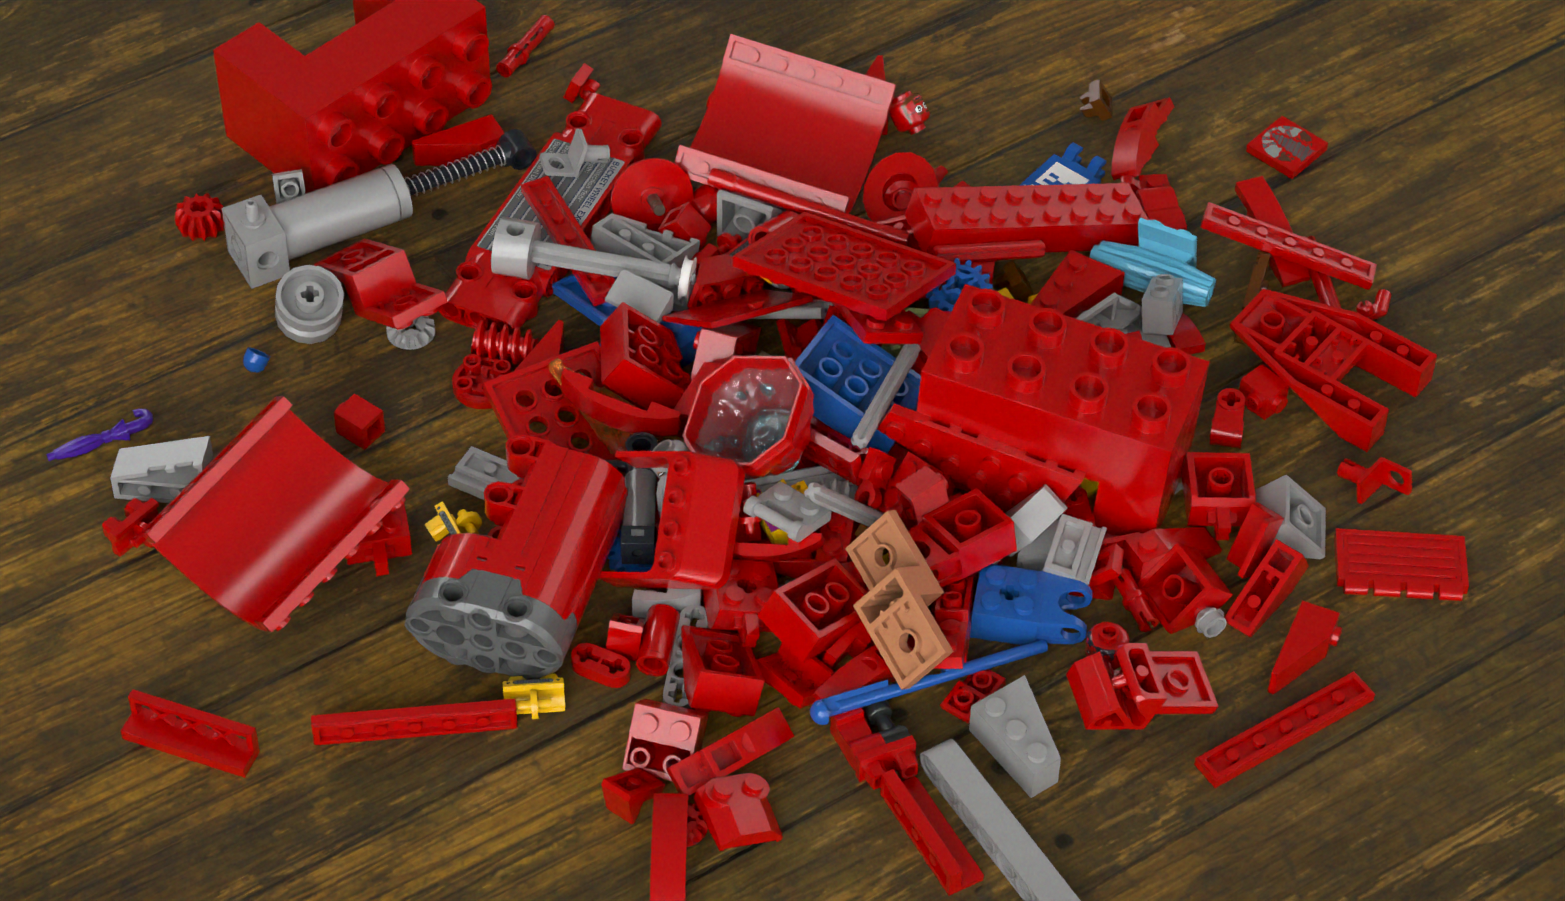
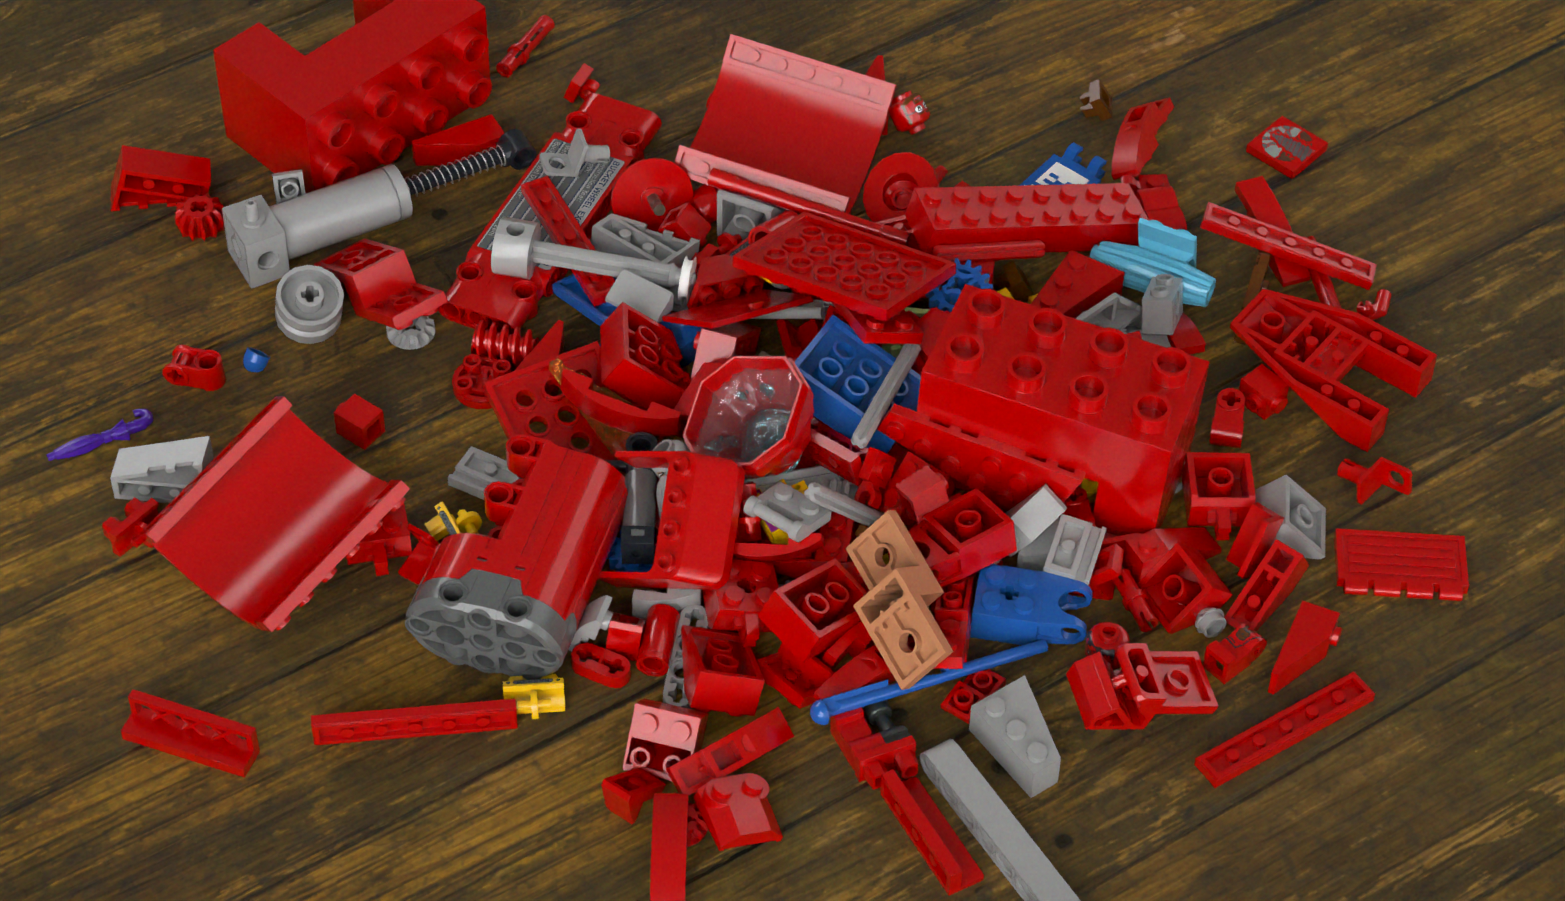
(157, 177): none -> red wedge
(198, 368): none -> red piece
(420, 557): none -> red bracket
(594, 618): none -> light grey slope
(1234, 652): none -> red leg

